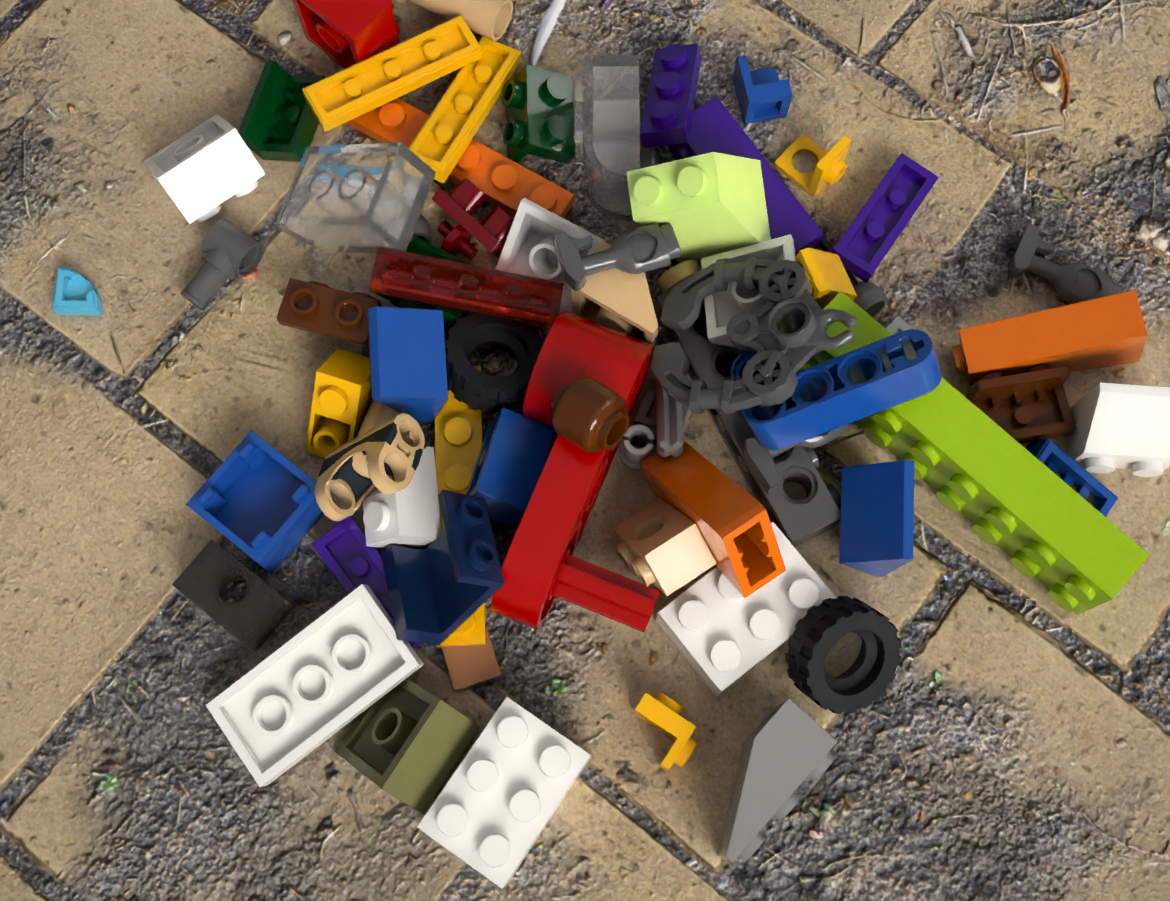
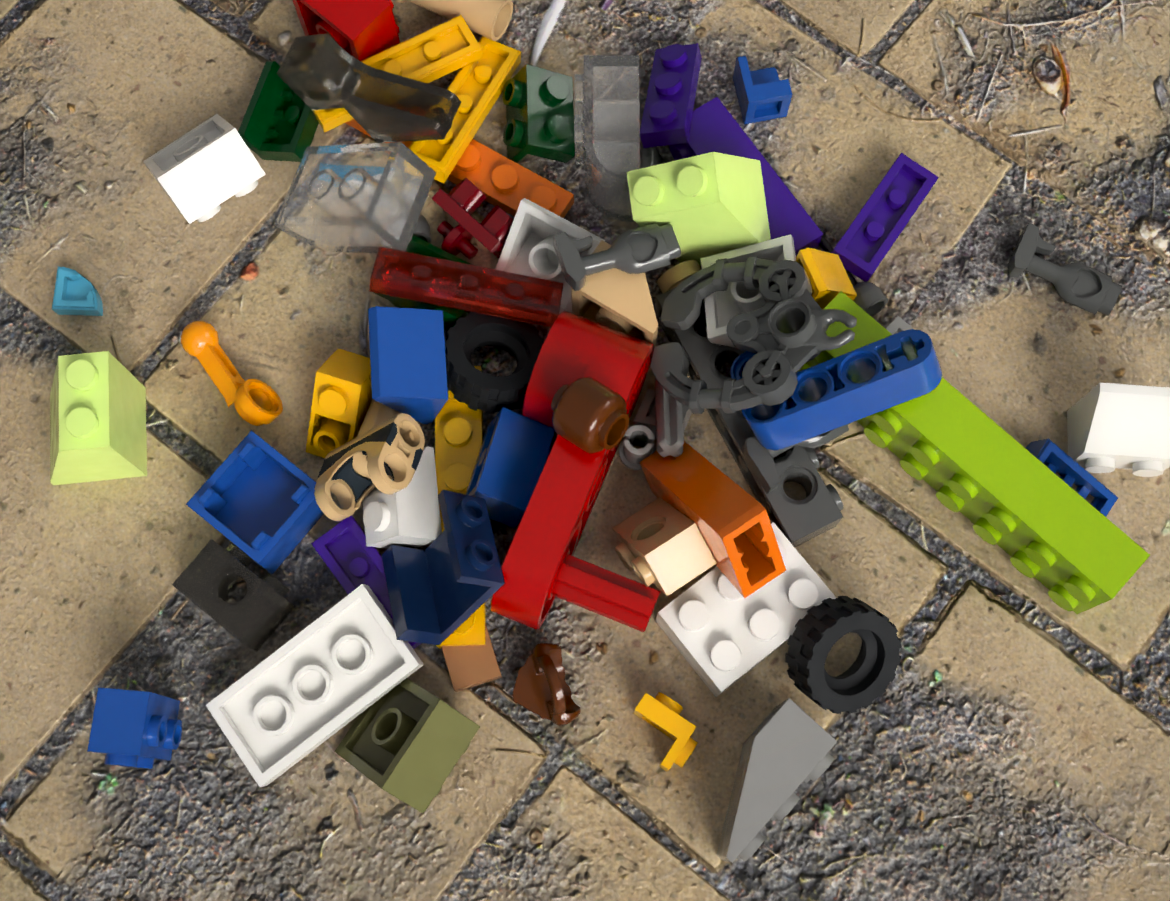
(96, 420): none -> yellowish green slope
(134, 727): none -> blue brick
(227, 254): dark grey pin -> none
(251, 398): none -> light orange piece
(326, 311): reddish brown bracket -> none
(381, 102): none -> clear smoke arch
(504, 792): white brick -> none
(543, 686): none -> reddish brown piece
(829, 165): yellow bracket -> none
(877, 516): blue slope -> none
(1026, 404): reddish brown bracket -> none
(1075, 335): orange slope -> none

